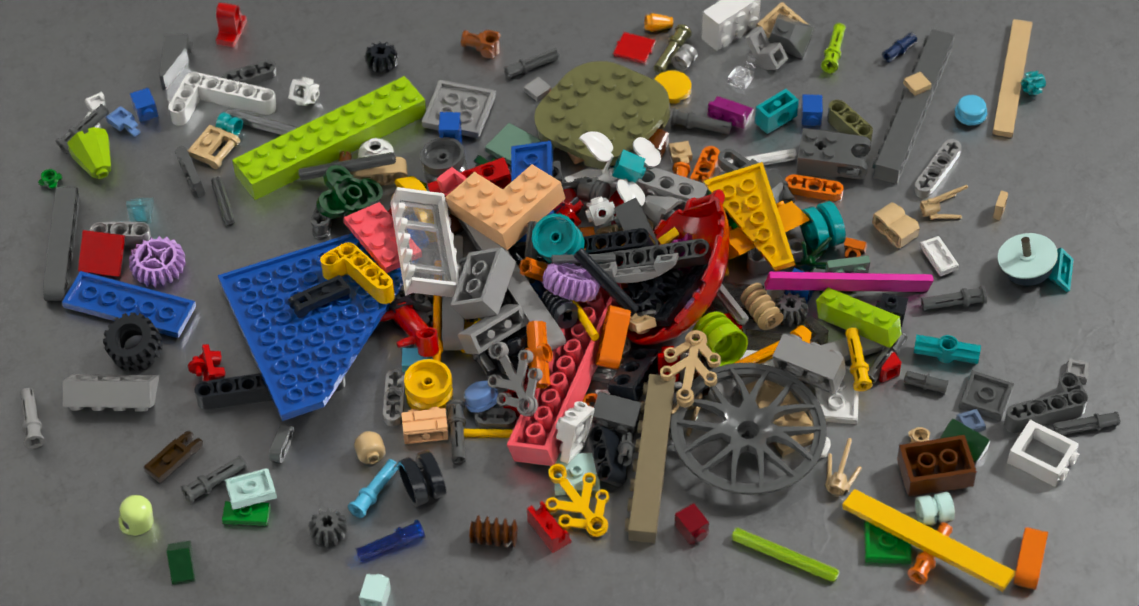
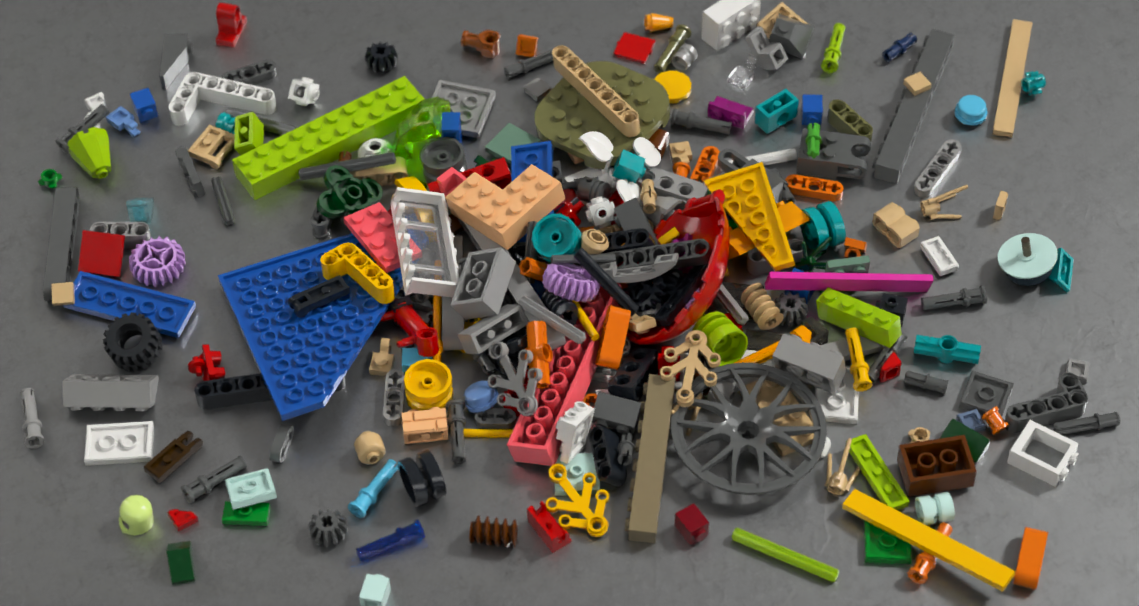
(63, 294): none -> tan tile
(119, 443): none -> white tile
(182, 519): none -> red tile
(248, 133): none -> lime brick
(383, 361): none -> tan plate
(420, 124): none -> clear neon green brick
(526, 45): none -> orange tile
(552, 320): none -> light grey axle
(594, 241): none -> tan cone
(596, 91): none -> tan beam
(648, 196): none -> tan pin
(813, 140): none -> bright green axle
(877, 473): none -> lime plate
(995, 420): none -> orange bush

